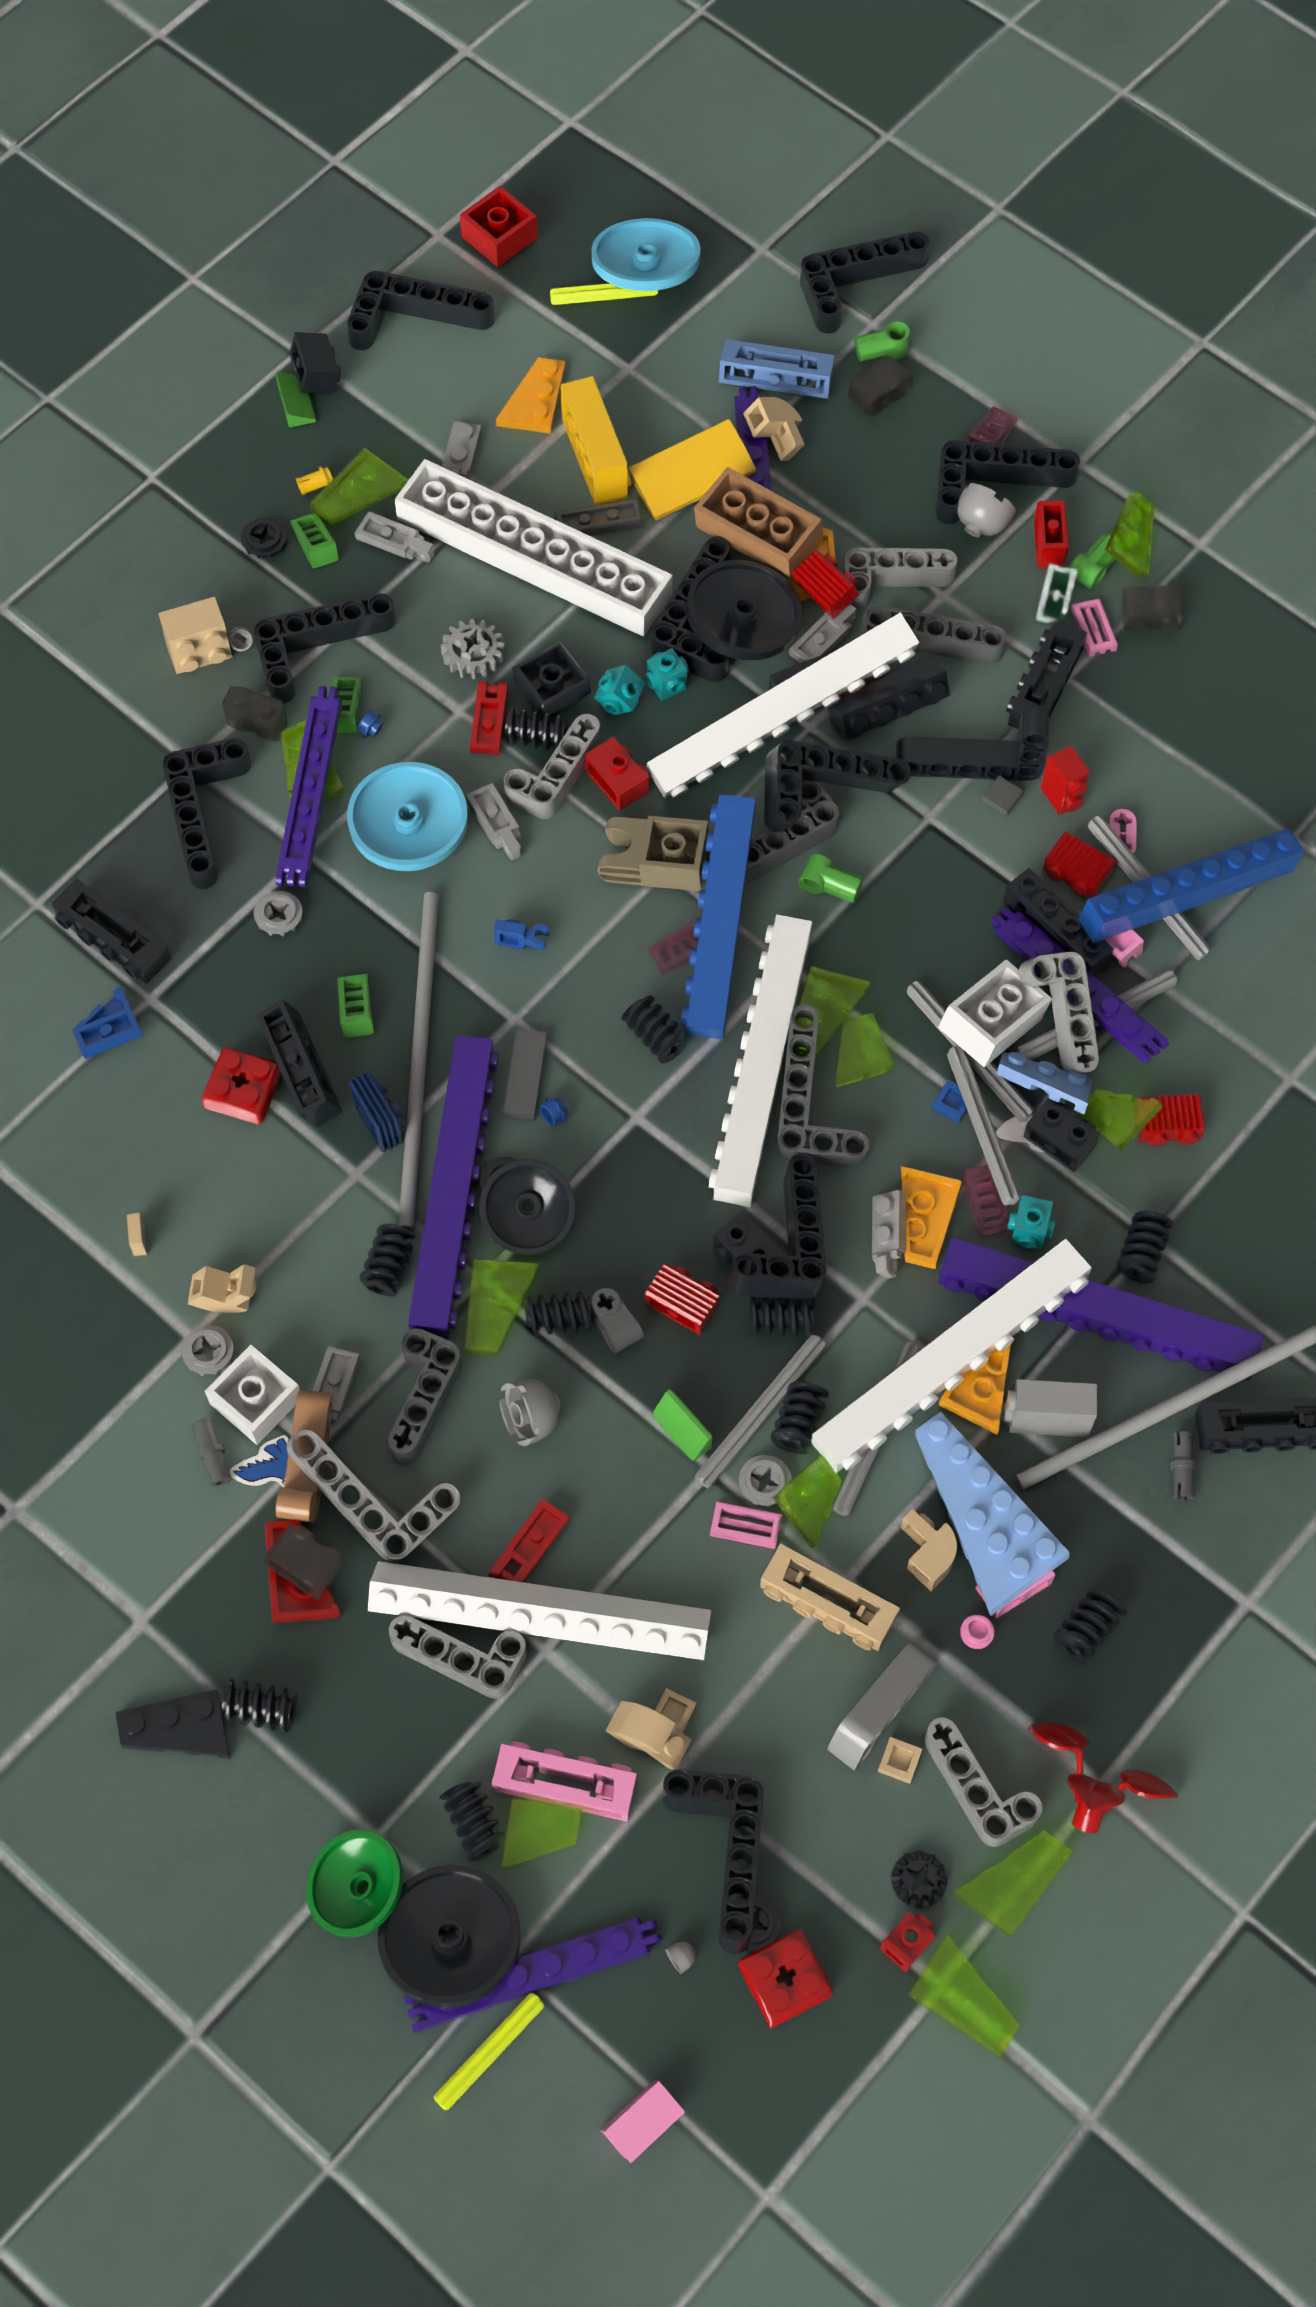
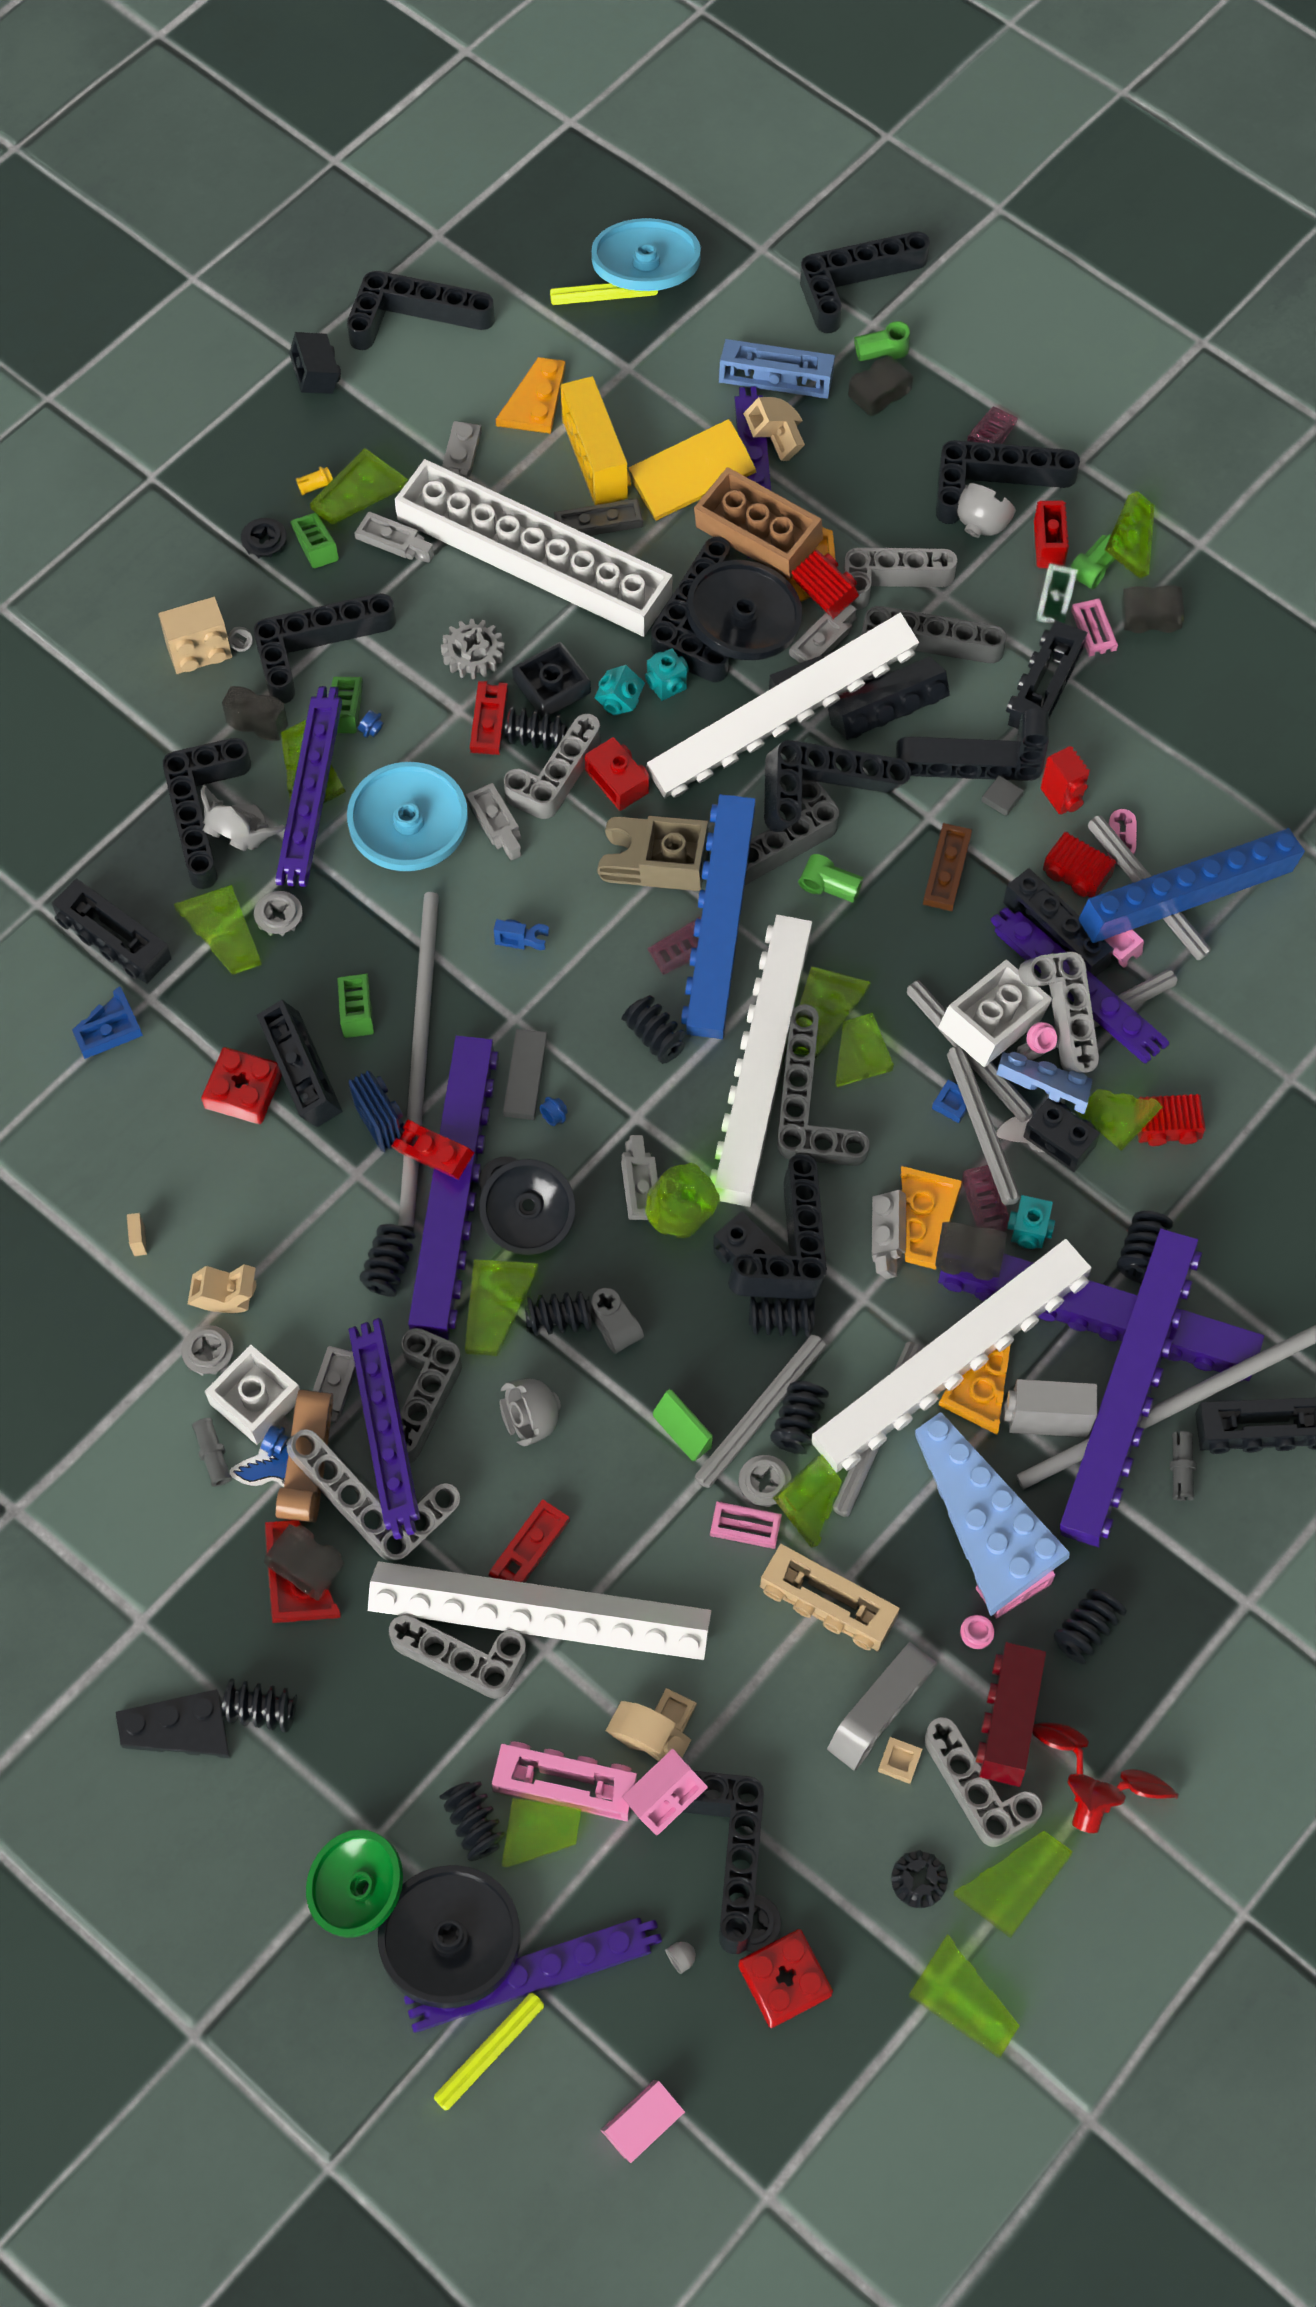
(222, 926): none -> clear neon green wing
(239, 822): none -> light grey brick
(274, 1441): none -> blue plate
(295, 404): bright green slope -> none
(384, 1428): none -> dark purple hinge
(433, 1149): none -> red plate
(498, 226): red brick -> none
(638, 1176): none -> light grey hinge
(664, 1792): none -> bright pink hinge
(681, 1201): none -> clear neon green brick
(683, 1298): red brick -> none
(900, 1950): red brick -> none
(937, 1549): tan brick -> none
(947, 867): none -> reddish brown plate
(970, 1250): none -> clear smoke brick
(1012, 1714): none -> dark red brick
(1041, 1037): none -> bright pink plate
(1129, 1389): none -> dark purple brick

